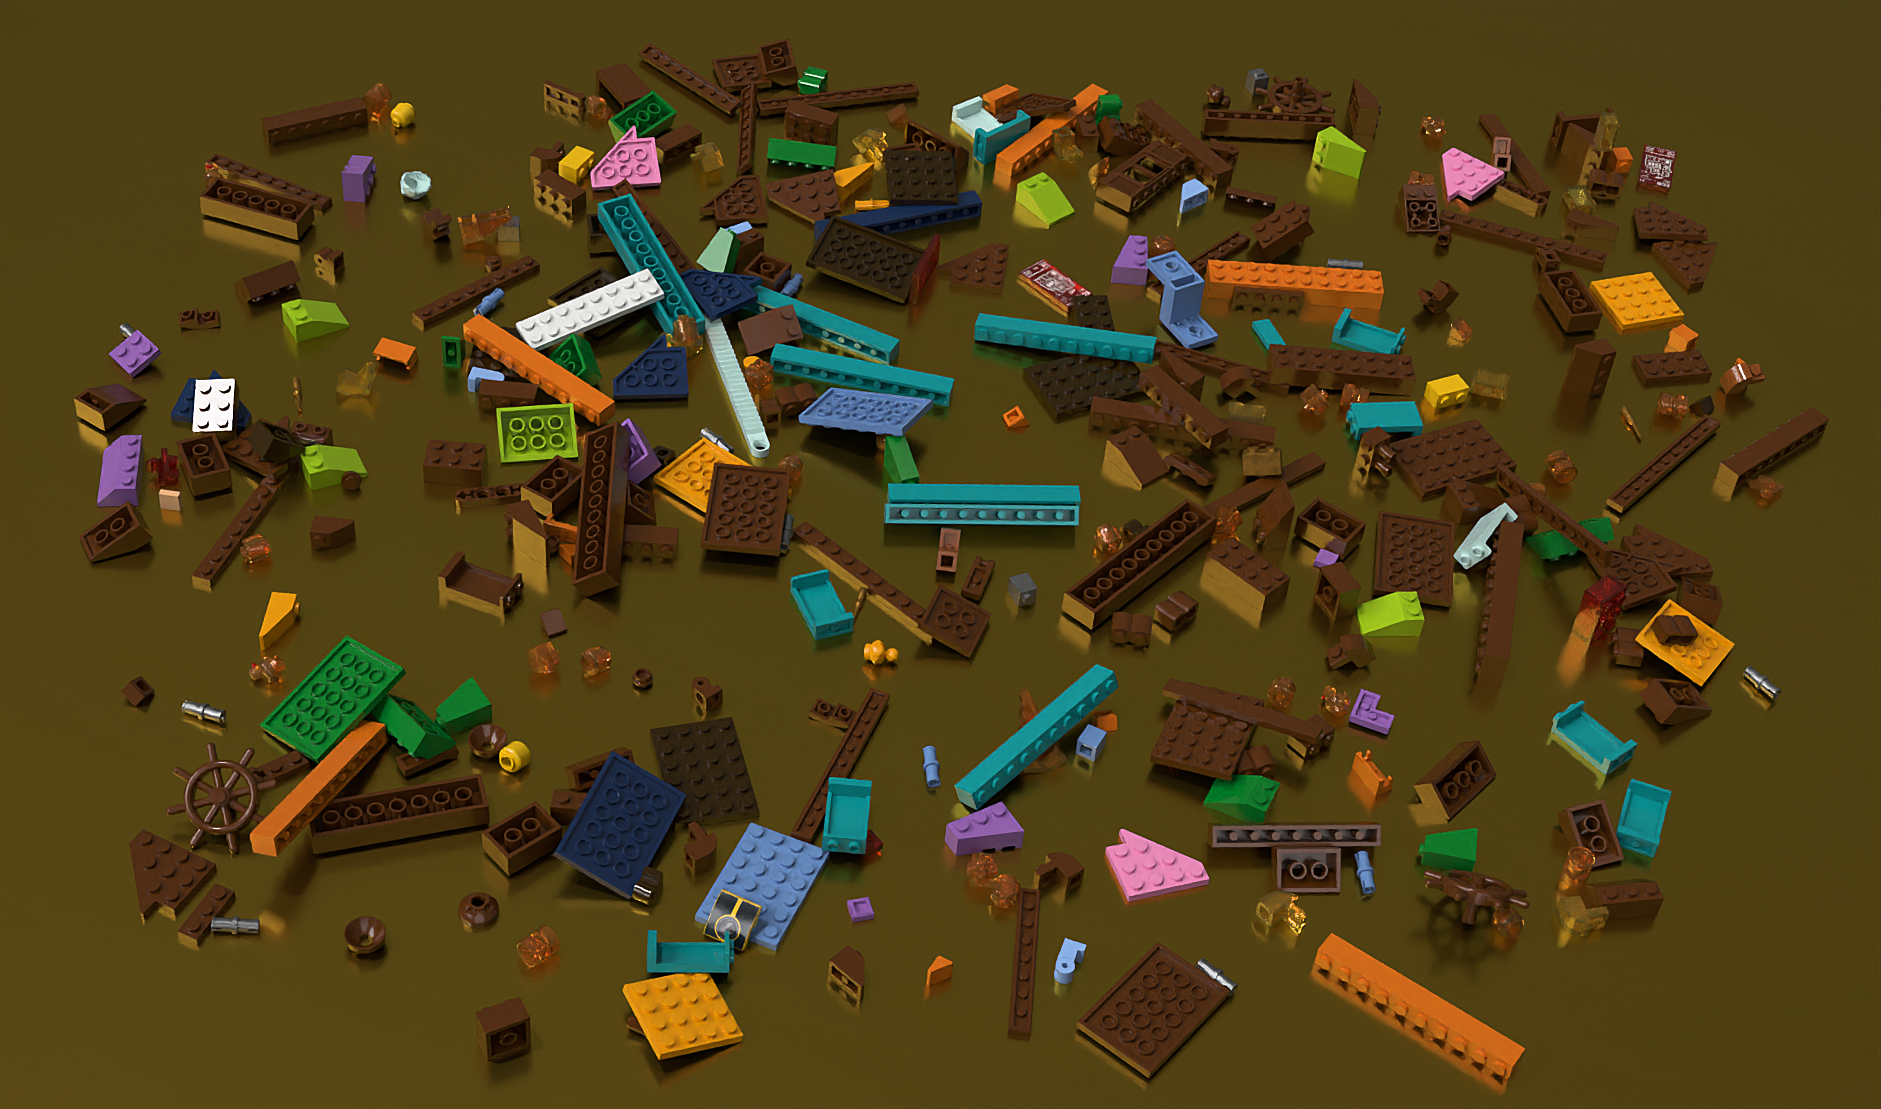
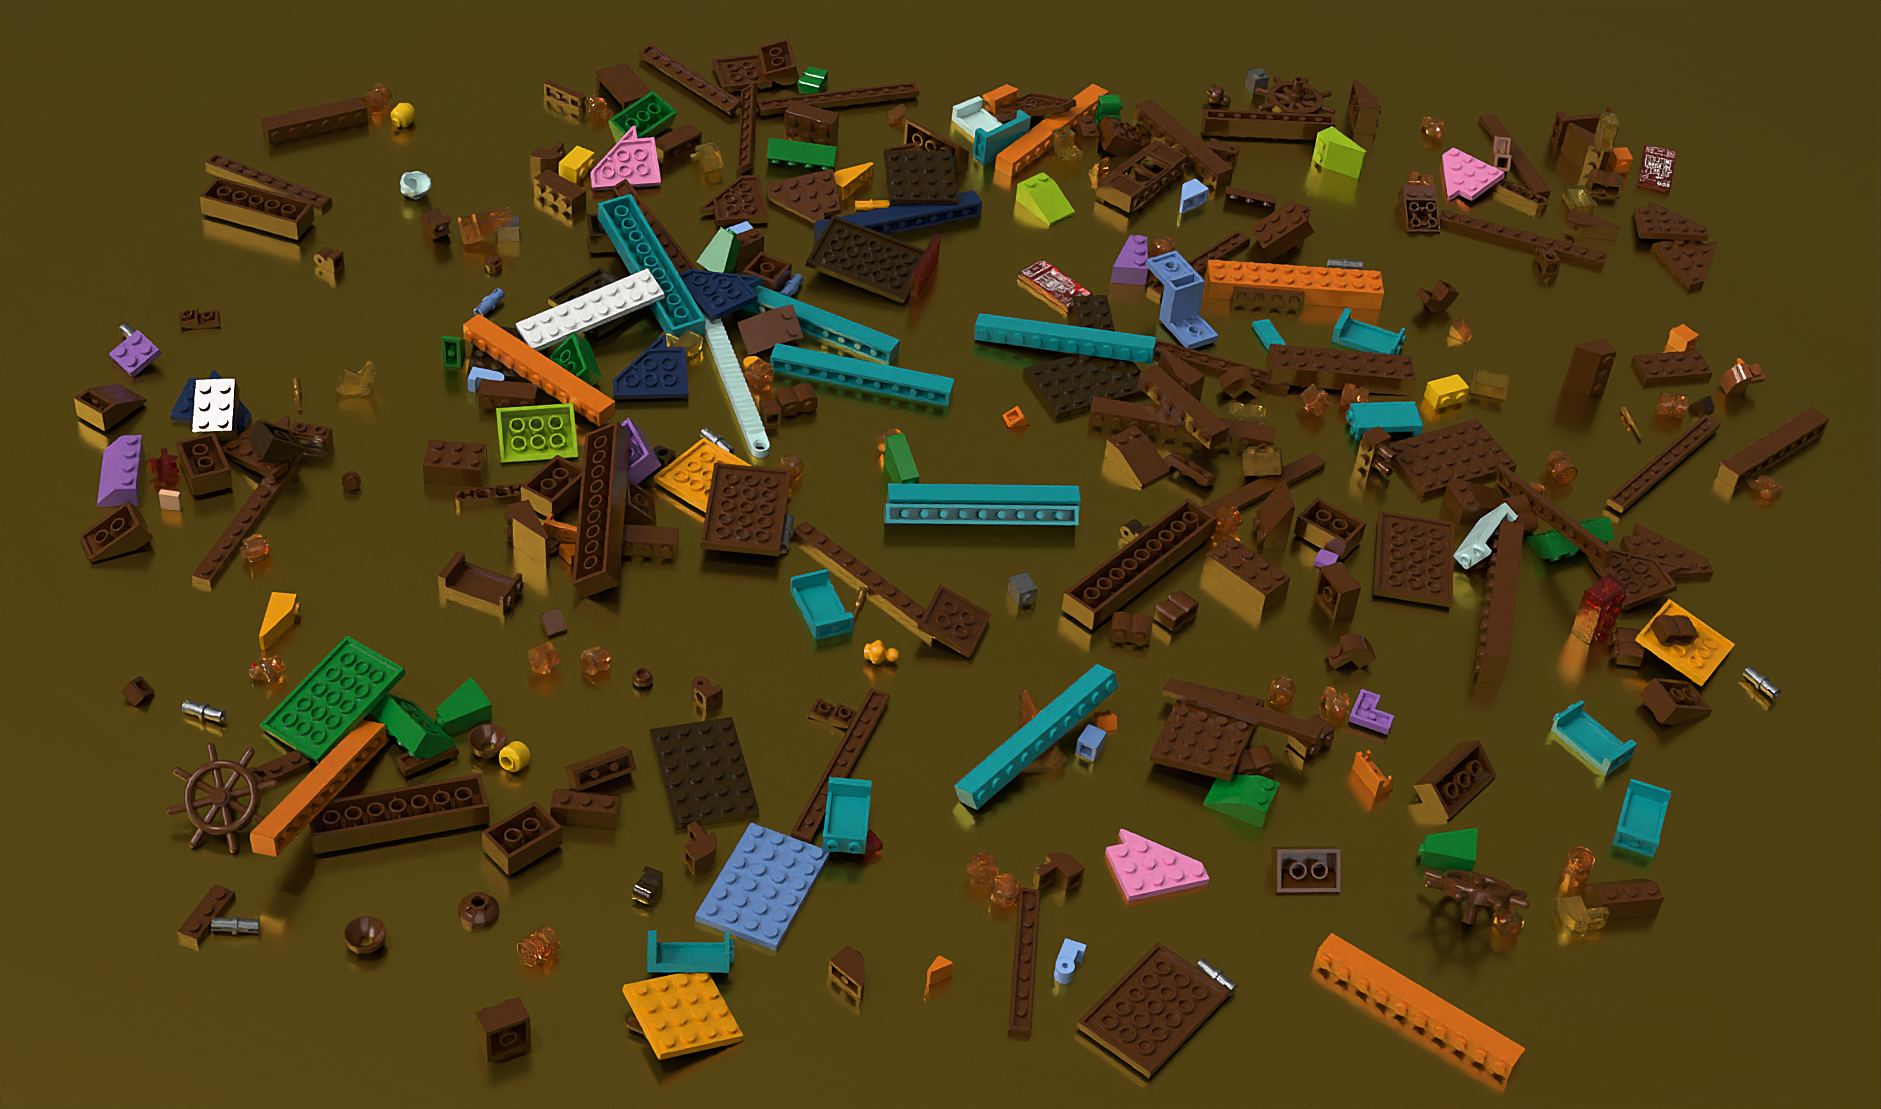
(166, 873): reddish brown wing -> none
(212, 173): clear orange animal -> none
(268, 282): reddish brown slope -> none
(312, 318): lime slope -> none
(326, 465): lime slope -> none
(331, 531): reddish brown slope -> none
(358, 178): medium lavender wedge -> none
(396, 351): orange hinge -> none
(475, 290): reddish brown plate -> none
(619, 825): dark blue plate -> none
(685, 329): clear orange head -> none
(732, 915): black slope -> none
(860, 909): medium lavender tile -> none
(866, 411): medium blue plate -> none
(871, 139): clear yellow brick -> none
(931, 766): medium blue pin -> none
(948, 549): dark orange brick -> none
(977, 578): reddish brown plate -> none
(979, 269): reddish brown wing -> none
(984, 830): medium lavender wedge -> none
(1108, 538): clear orange head -> none
(1281, 906): clear yellow brick -> none
(1293, 834): reddish brown brick -> none
(1365, 872): medium blue pin -> none
(1391, 616): lime slope -> none
(1444, 235): reddish brown cone -> none
(1570, 300): reddish brown brick -> none
(1592, 828): reddish brown slope -> none
(1636, 300): light orange plate -> none
(1700, 599): reddish brown slope -> none

